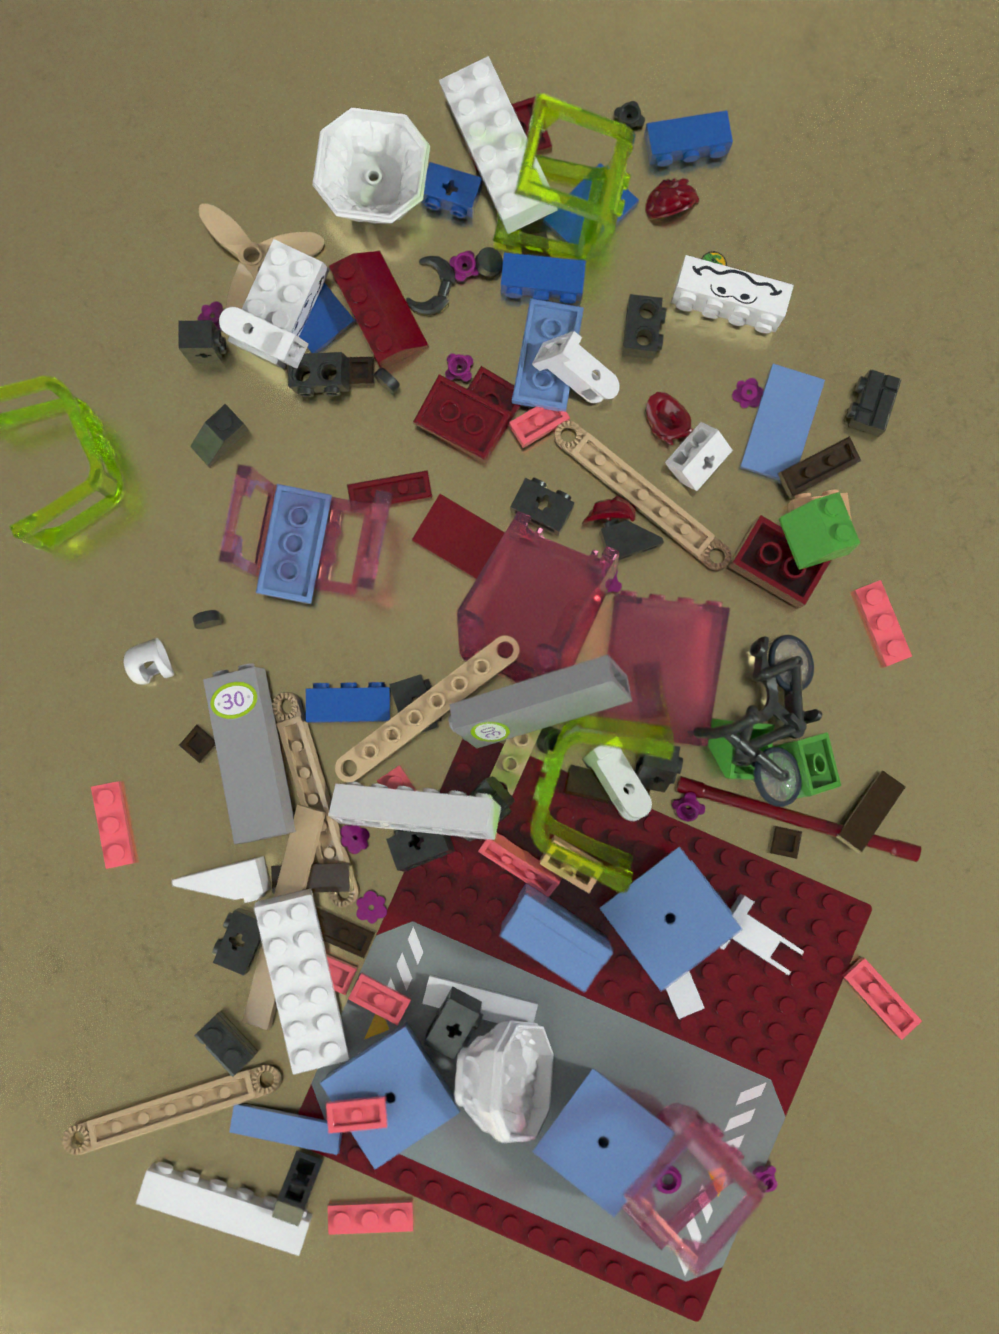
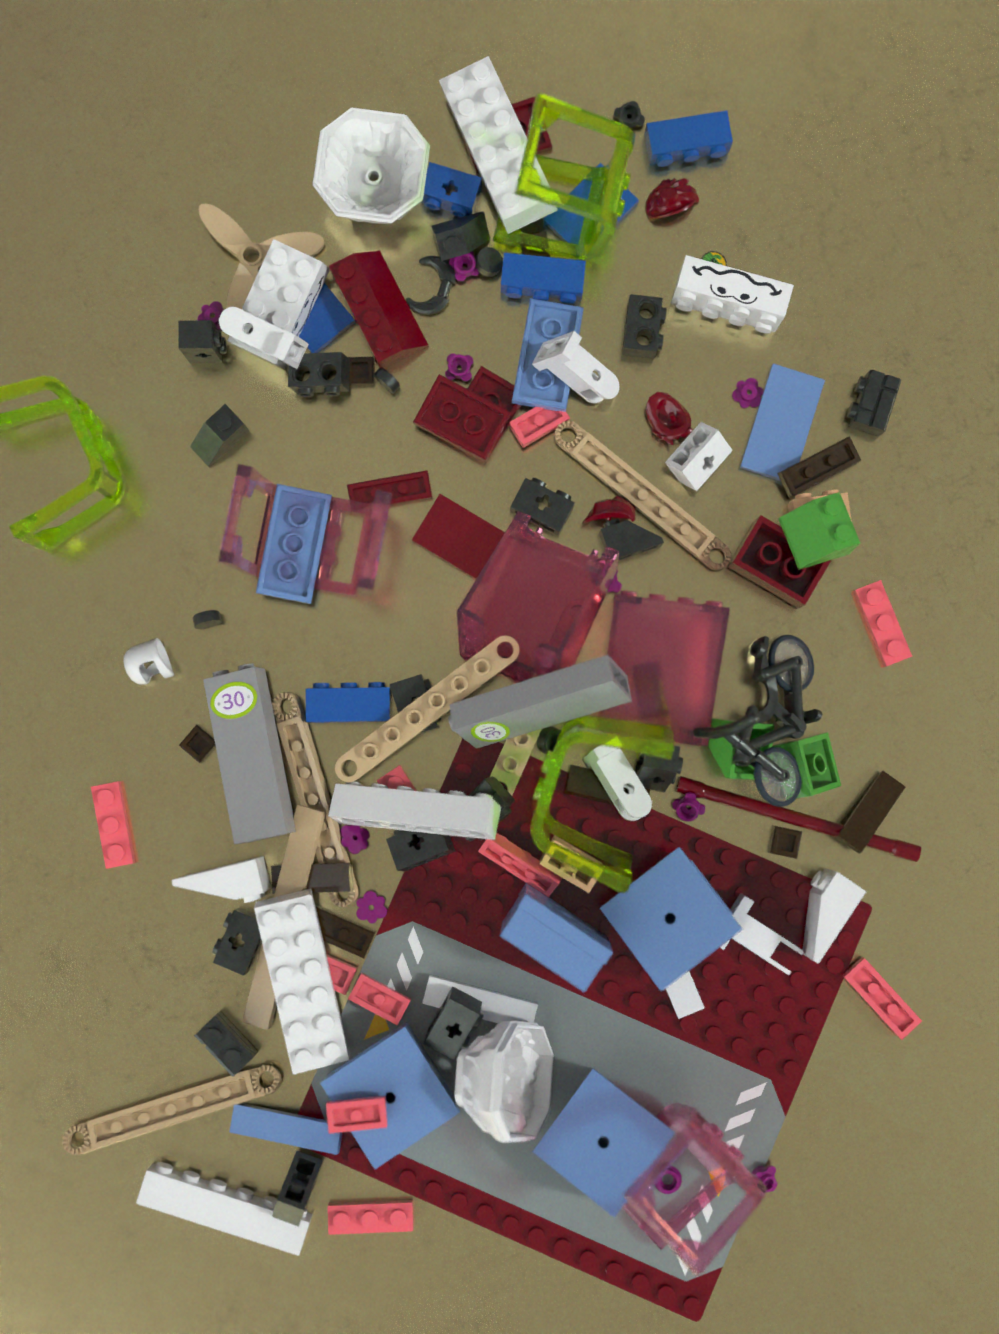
(460, 235): none -> pearl dark grey slope
(828, 909): none -> white slope

